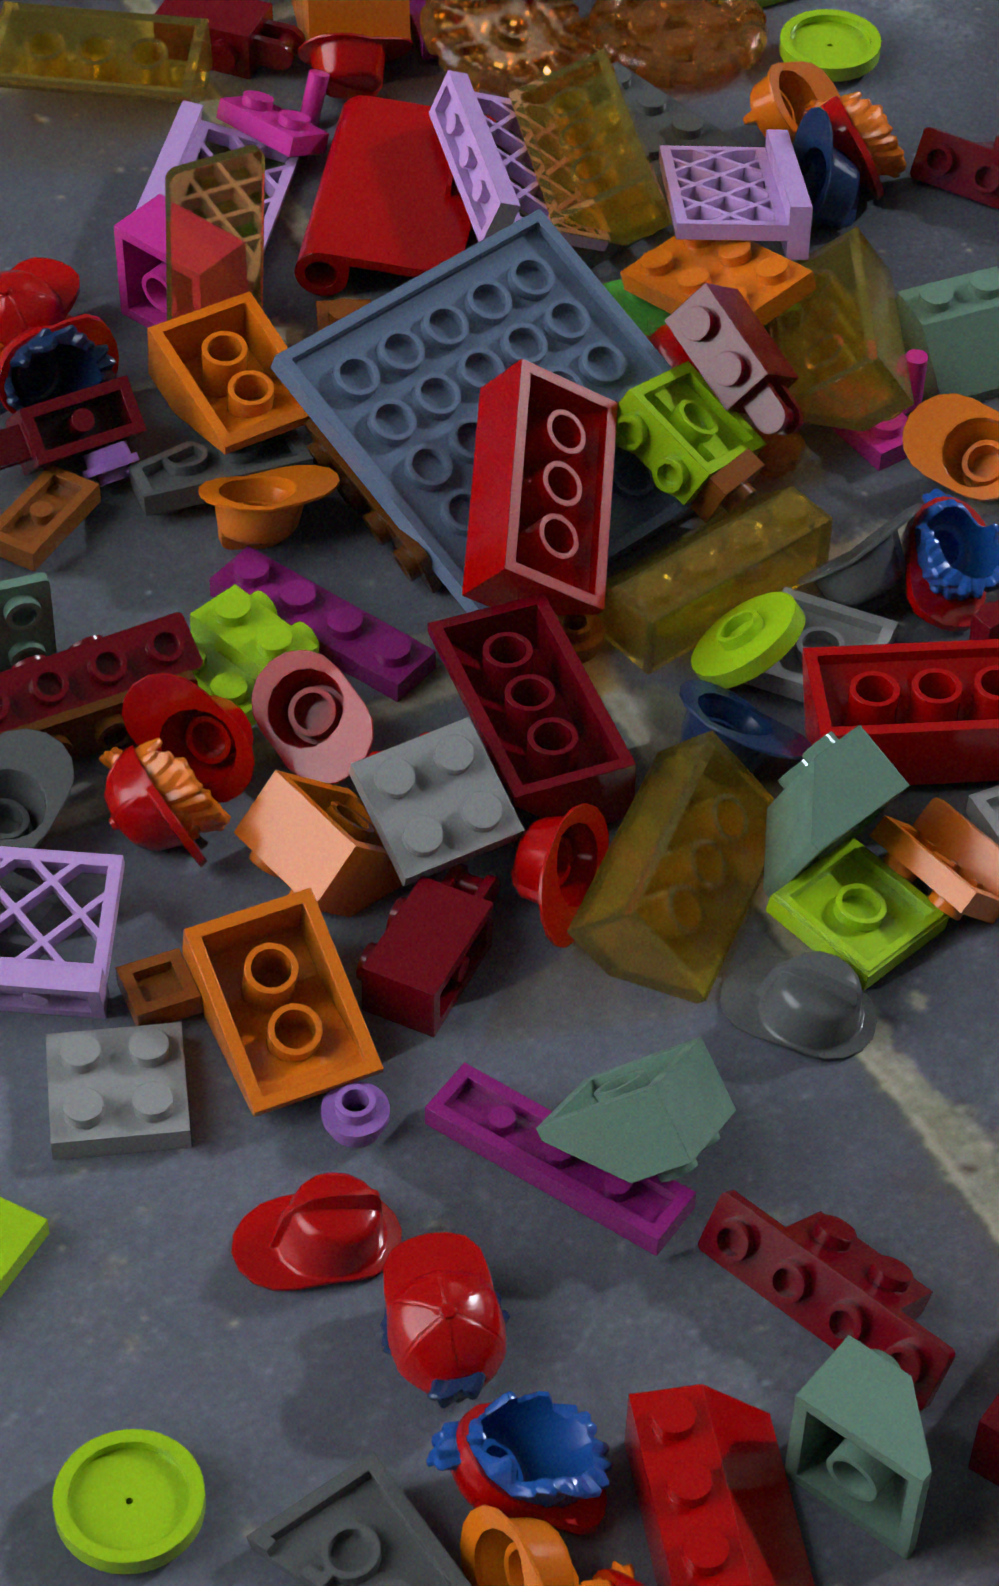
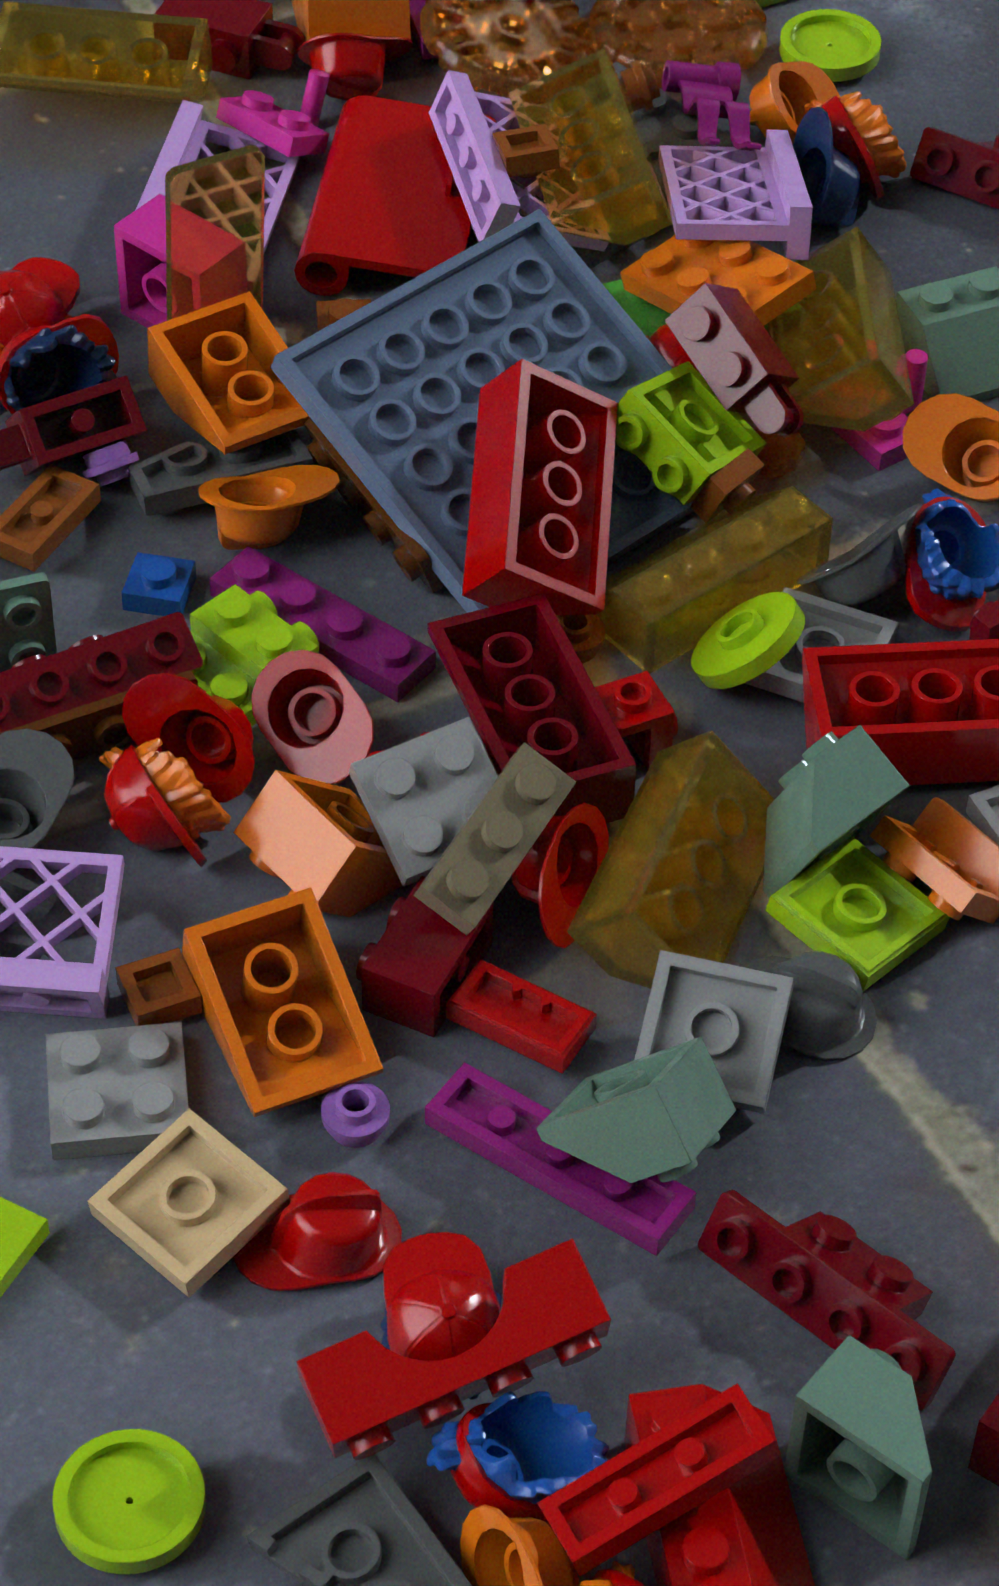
(158, 584): none -> blue plate
(189, 1202): none -> tan plate
(369, 1391): none -> red arch
(495, 839): none -> dark tan plate
(521, 1016): none -> red plate
(527, 151): none -> dark orange plate
(640, 86): none -> dark orange plate
(640, 714): none -> red bracket
(659, 1479): none -> red plate
(711, 95): none -> magenta flag
(733, 1011): none -> light grey plate
(737, 724): dark blue piece -> none

